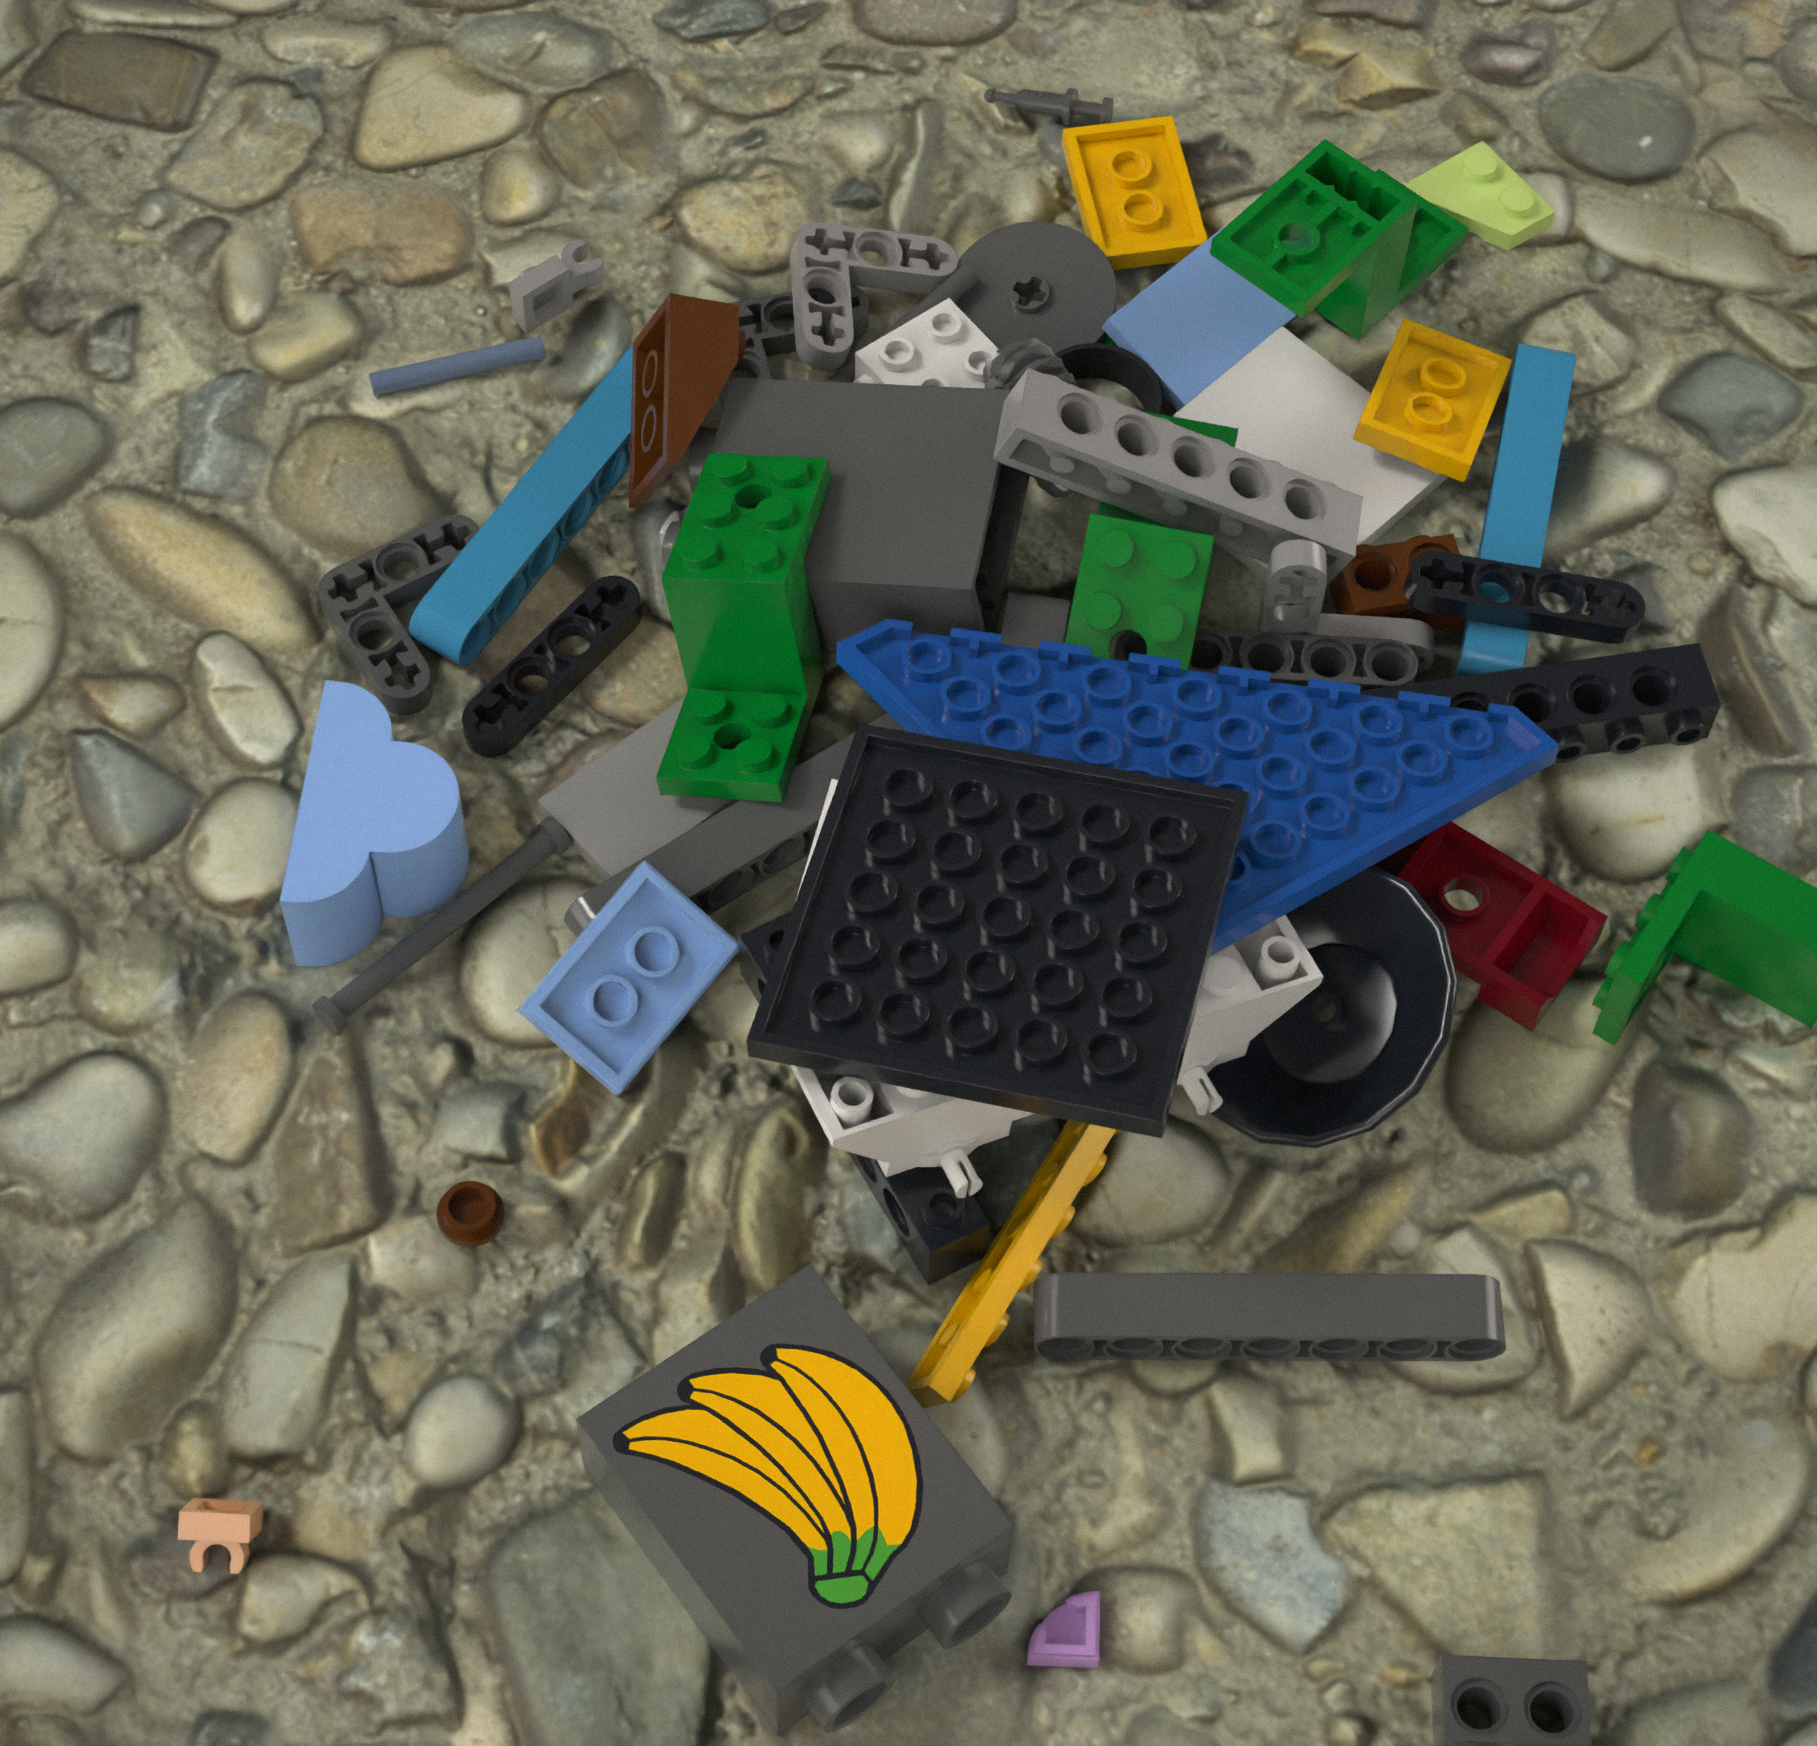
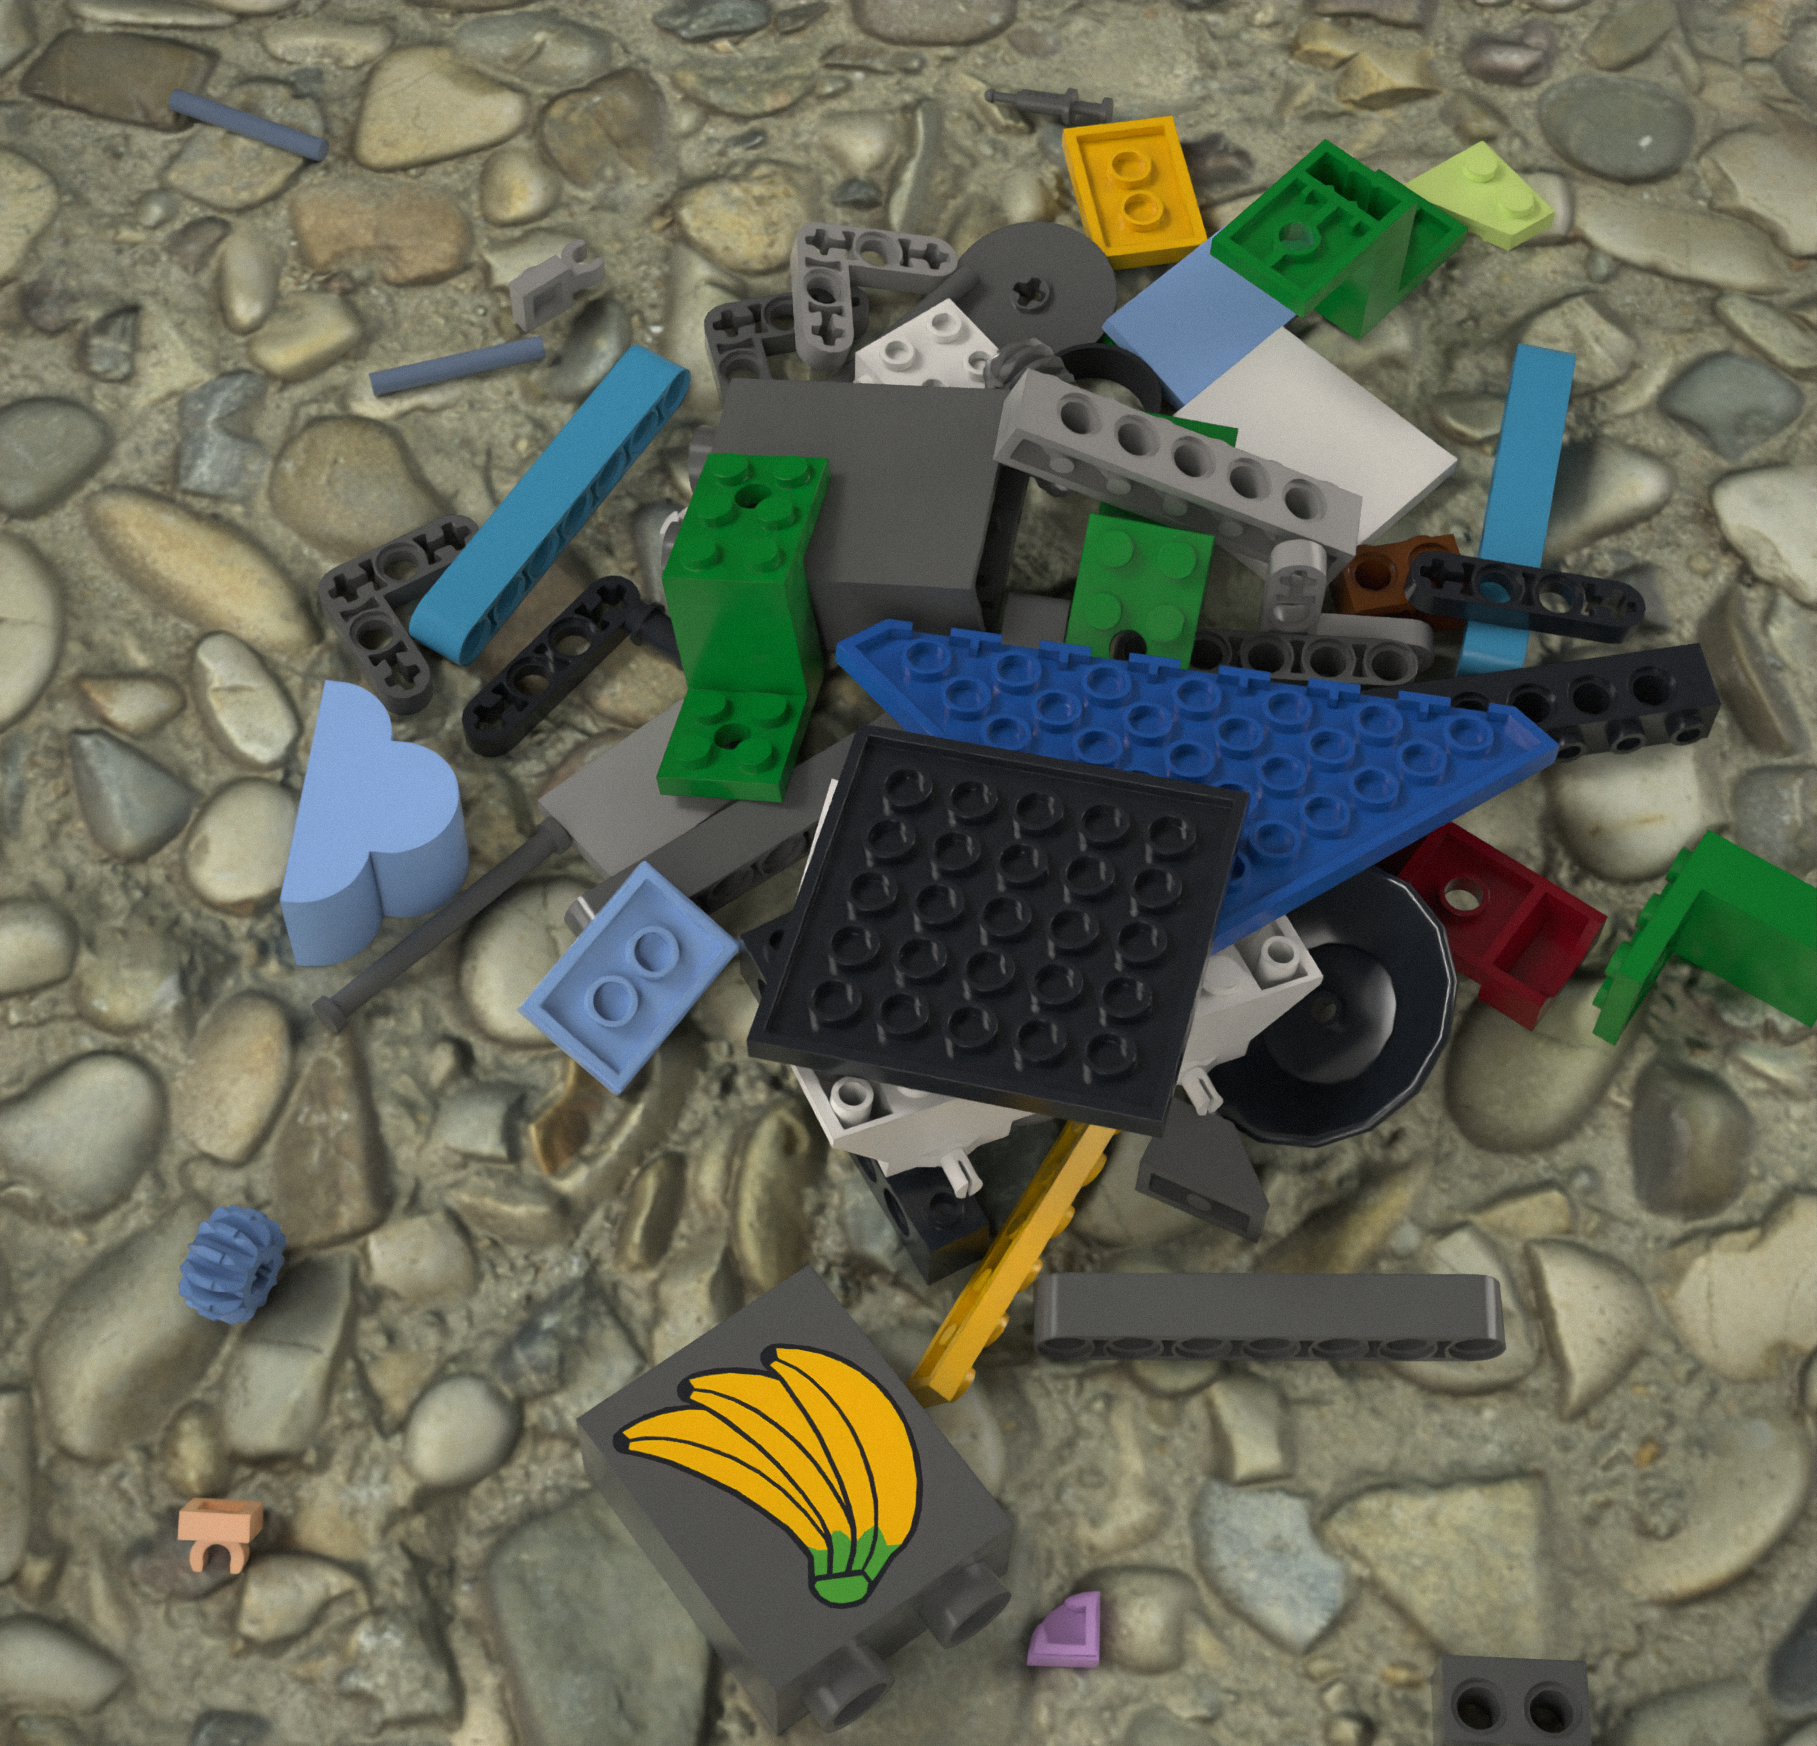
(232, 1264): none -> medium blue gear
(248, 125): none -> sand blue bar
(470, 1214): reddish brown plate -> none
(653, 628): none -> black pin
(676, 377): reddish brown slope -> none
(1204, 1172): none -> dark grey slope
(1433, 400): yellow plate -> none

